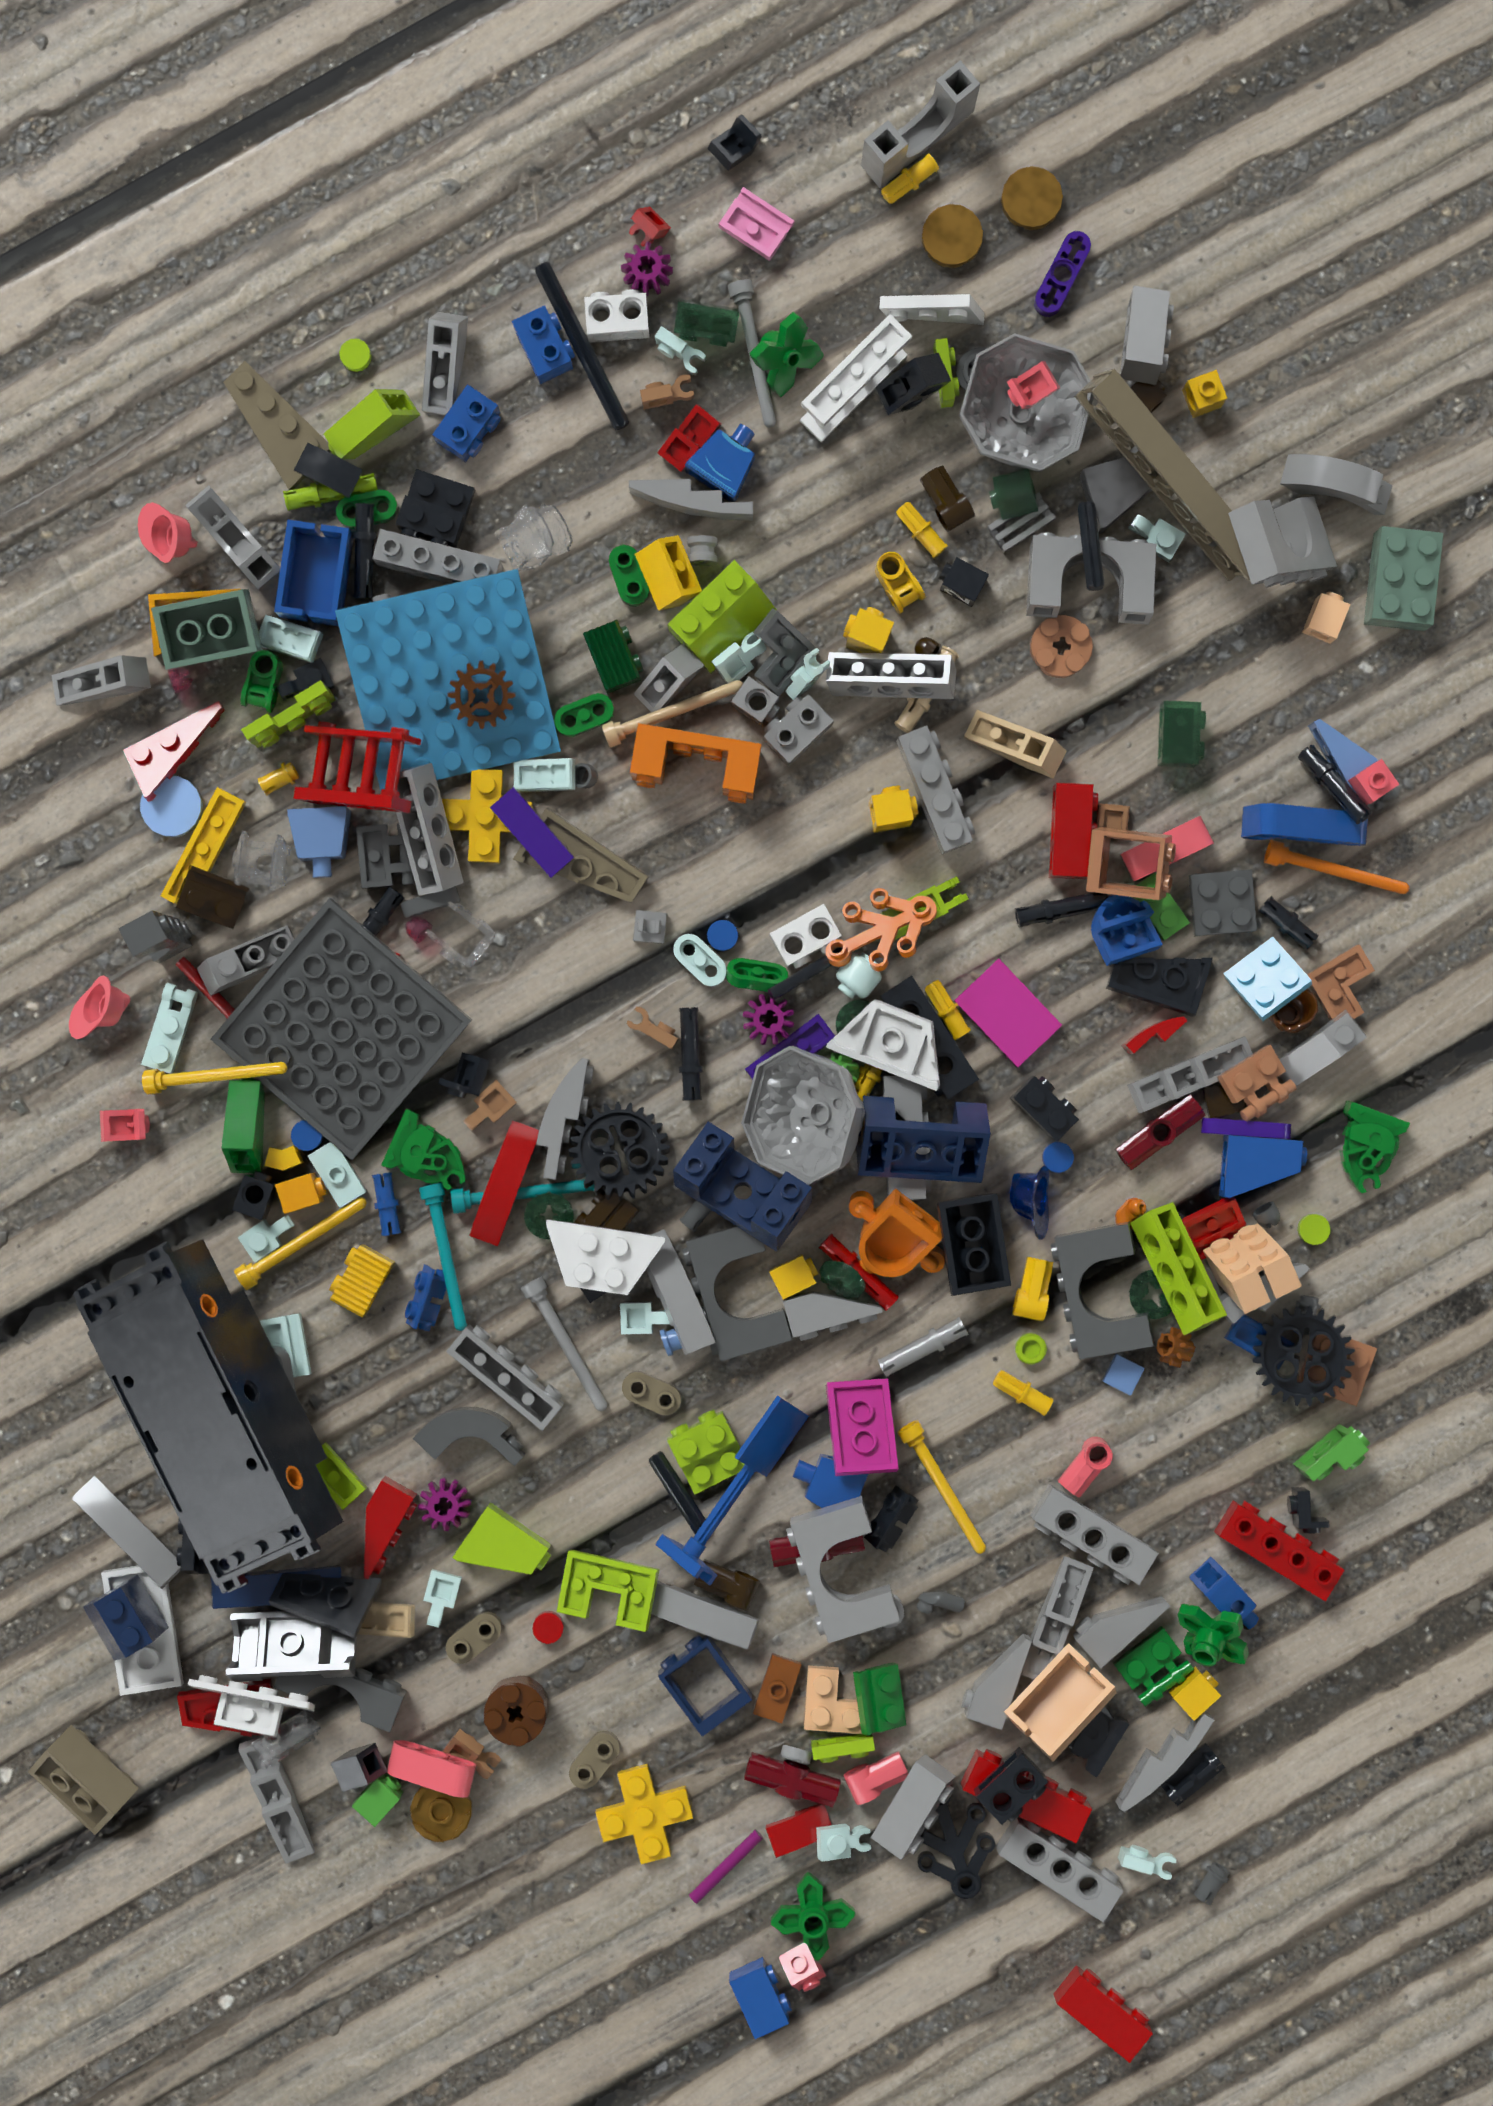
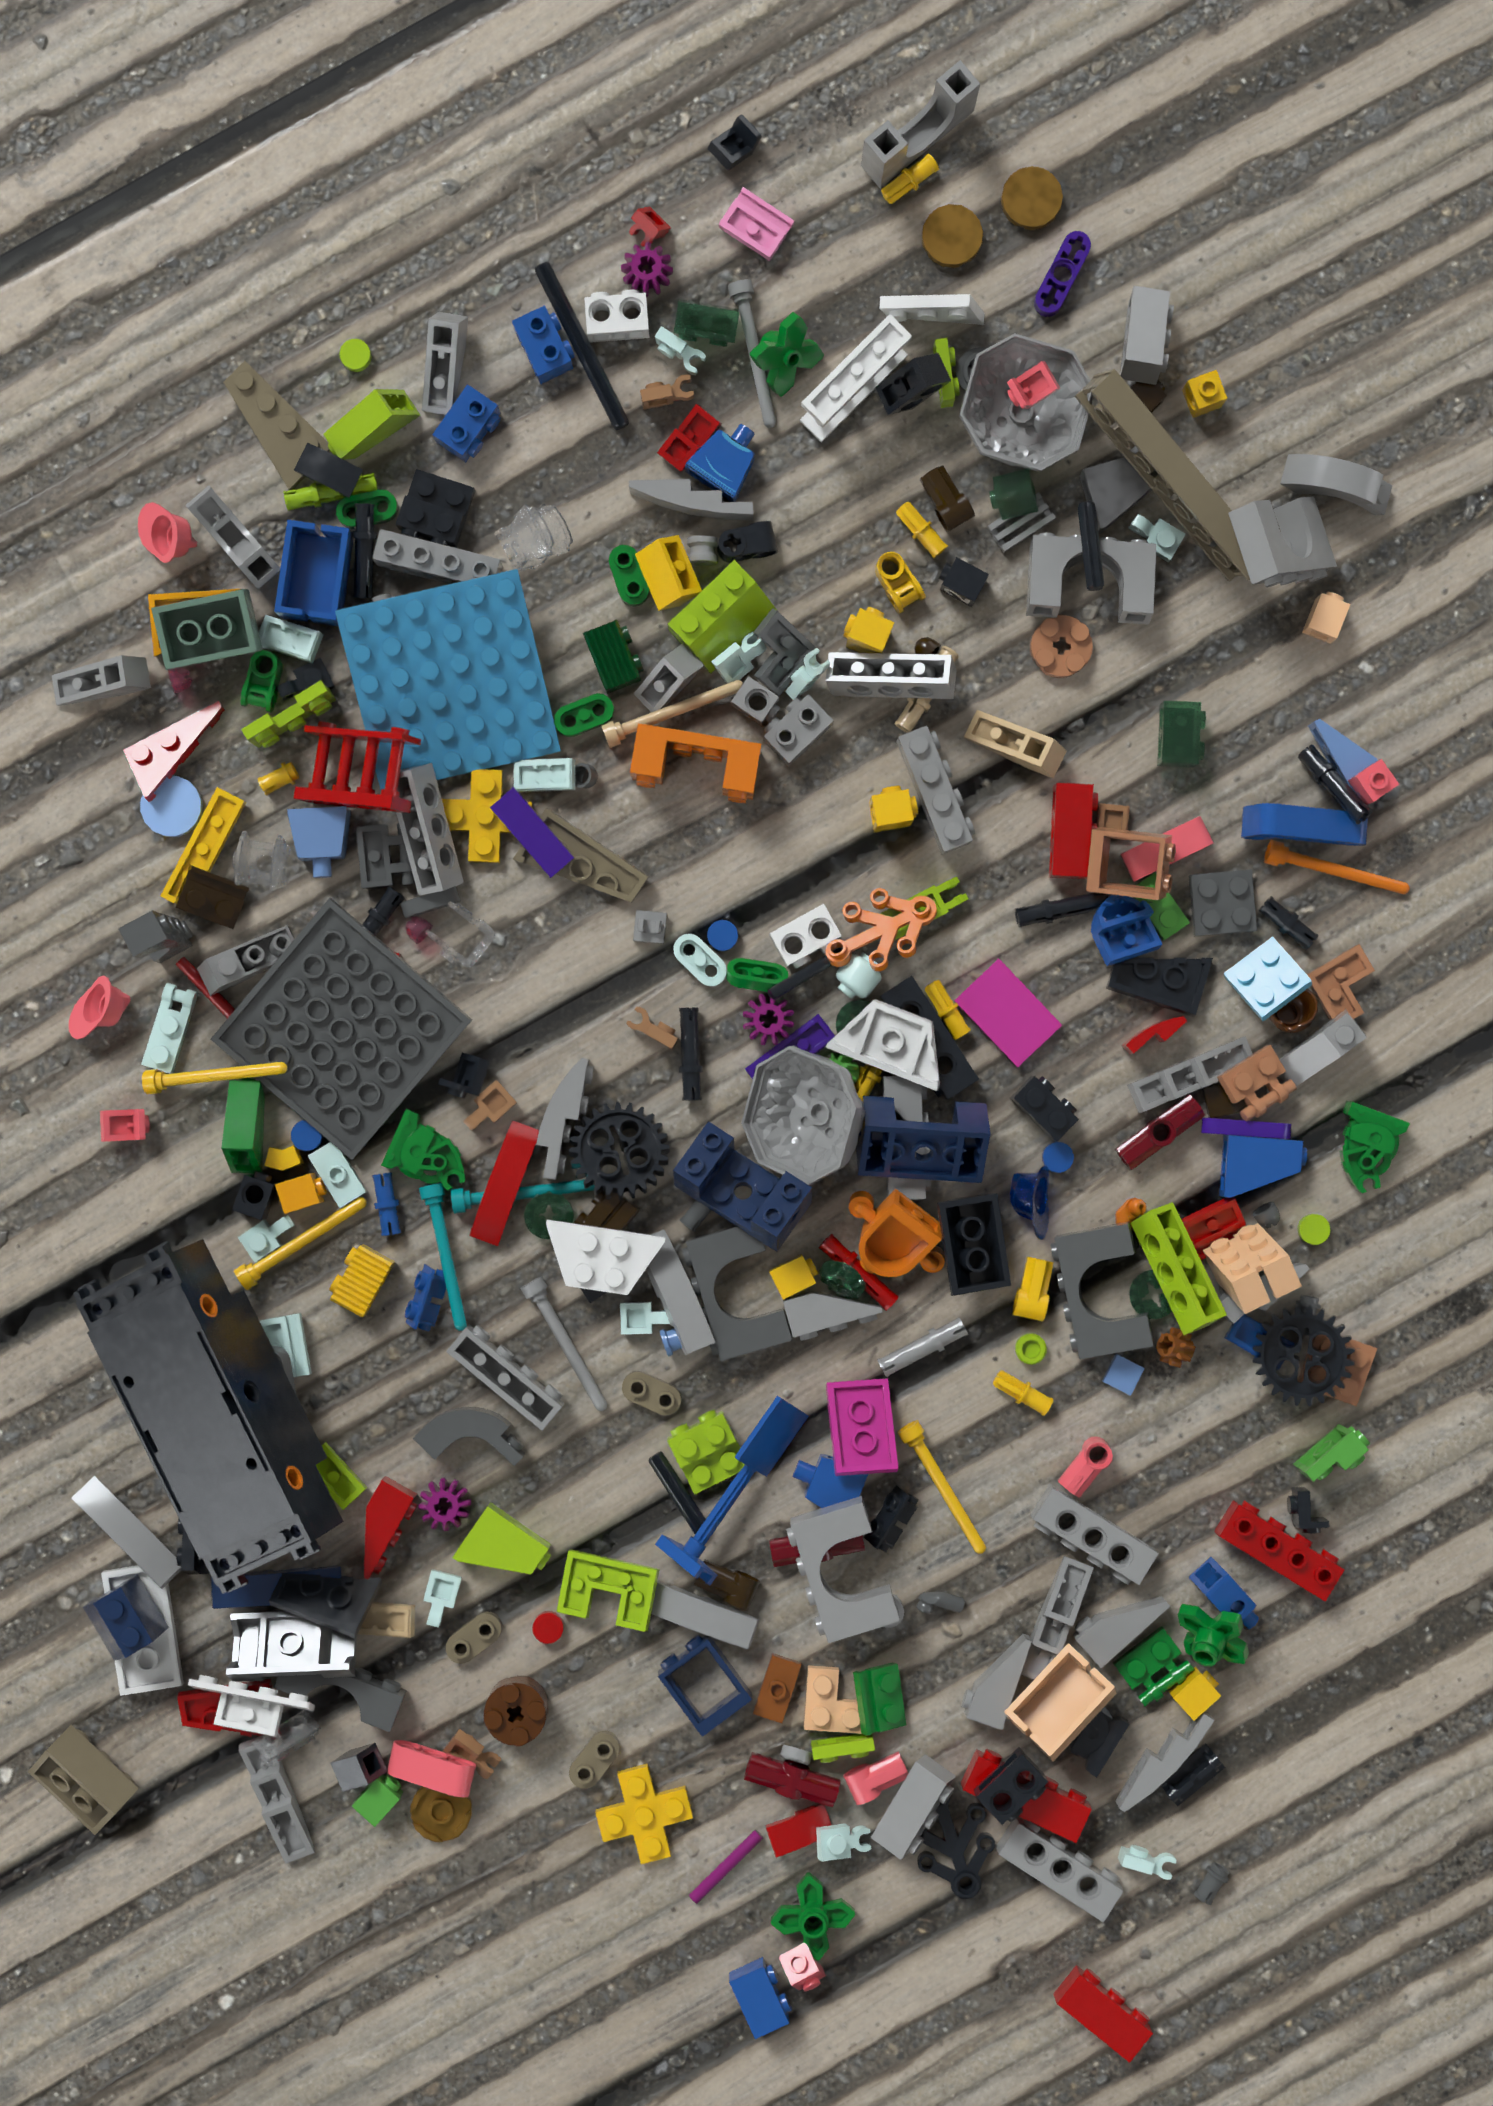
(491, 705): reddish brown gear -> none
(752, 542): none -> black piece
(1403, 578): sand green brick -> none

